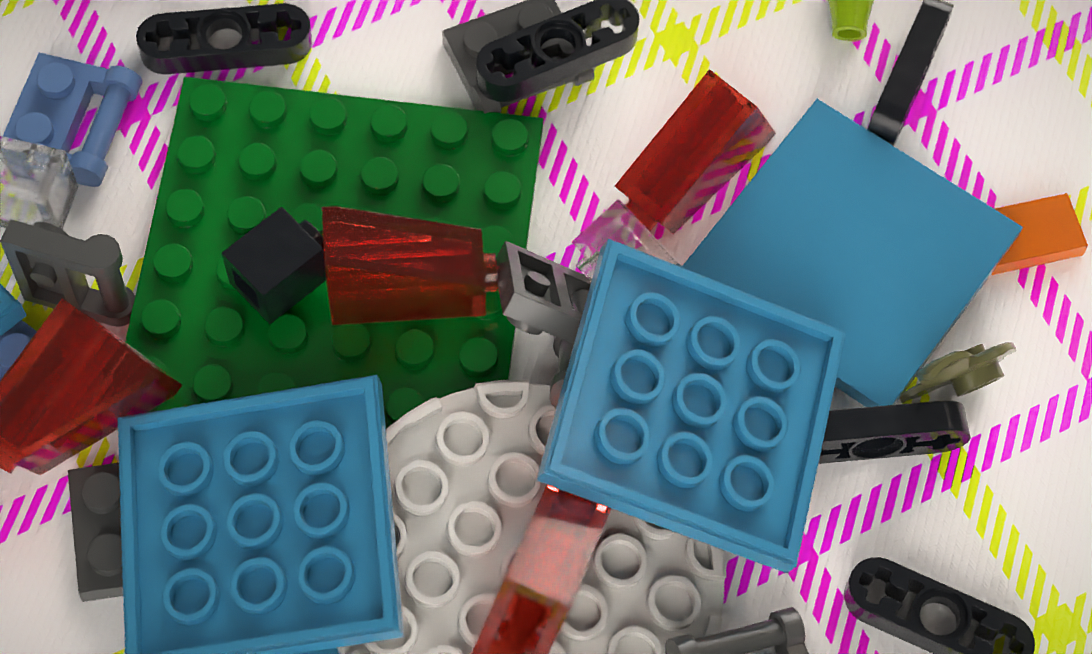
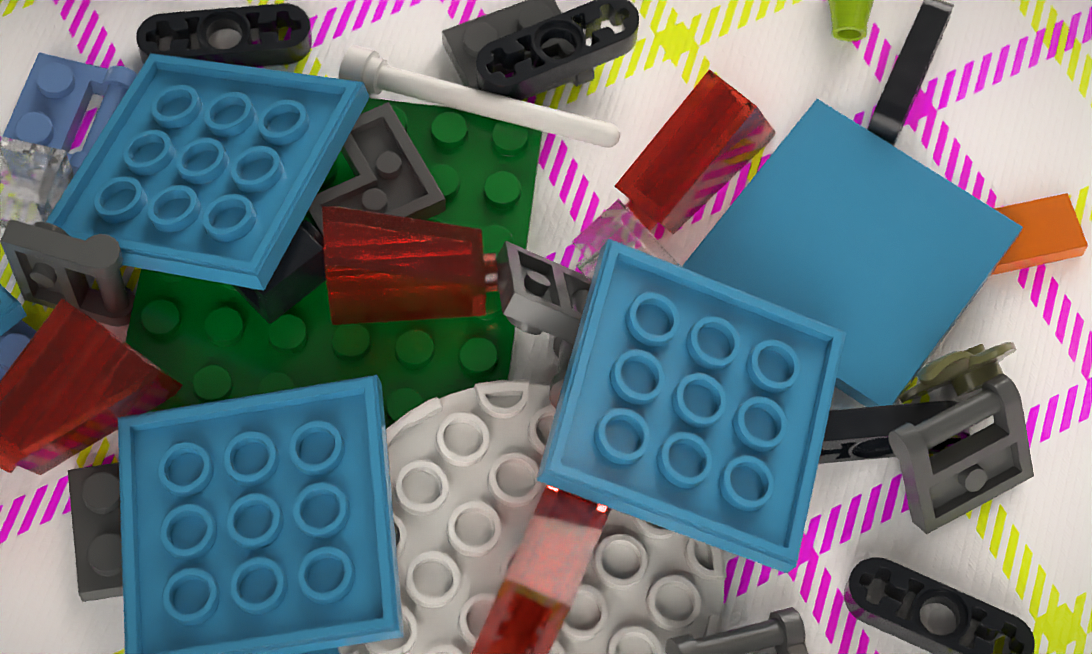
(210, 167): none -> dark azure tile
(367, 67): none -> white piece
(386, 171): none -> dark grey plate
(971, 469): none -> dark grey plate

